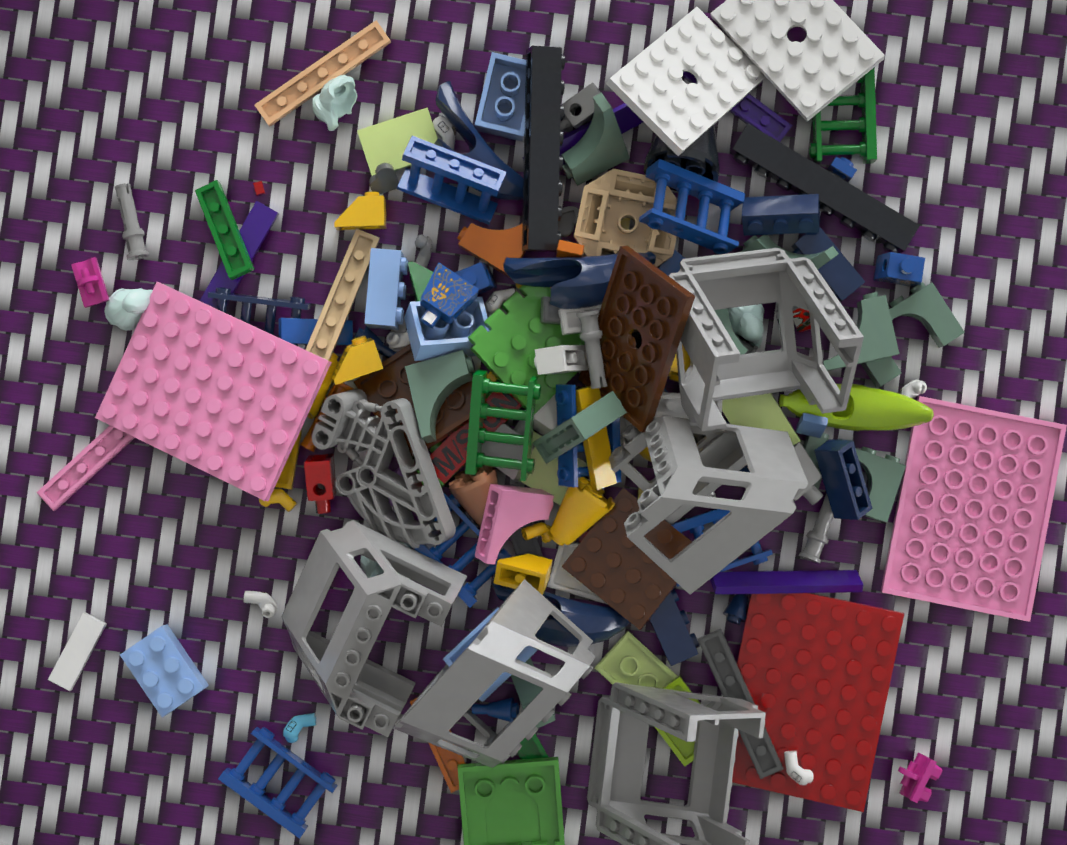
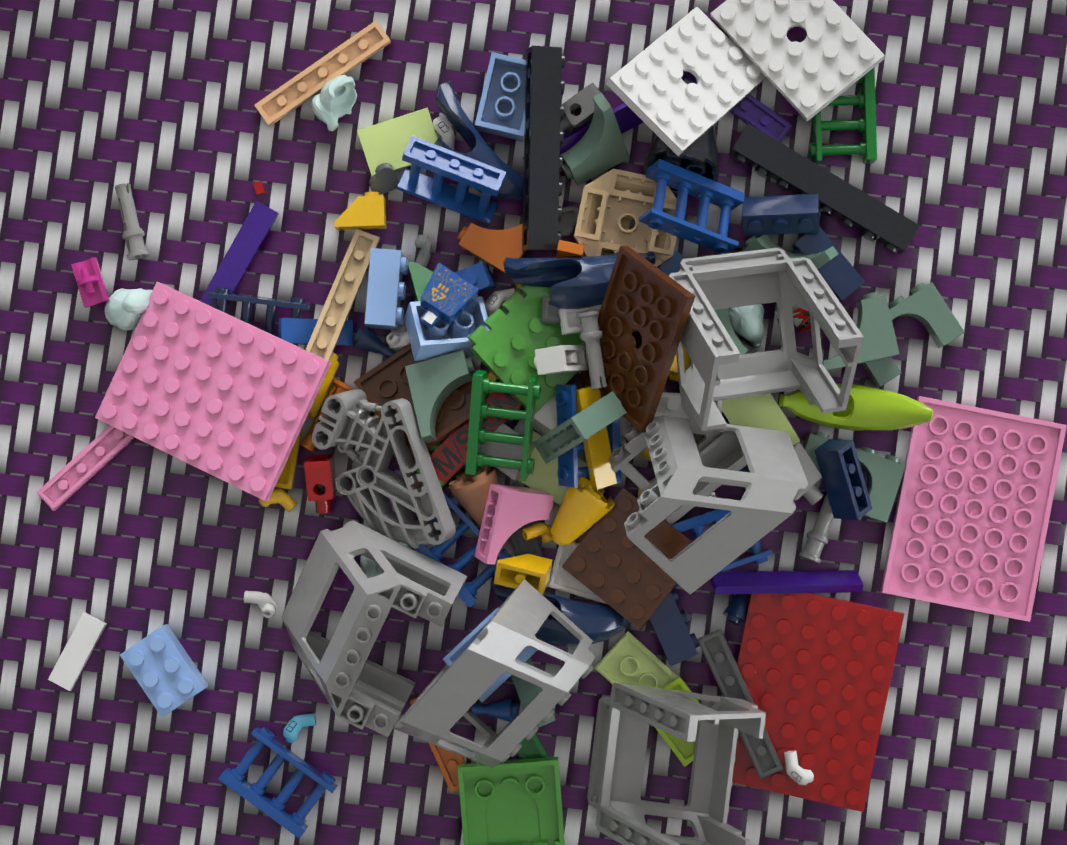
(224, 230): green plate -> none
(357, 360): yellow slope -> none
(811, 425): medium blue tile -> none
(843, 168): blue plate -> none
(900, 269): blue torso -> none
(914, 388): white arm -> none
(917, 776): dark pink hips -> none

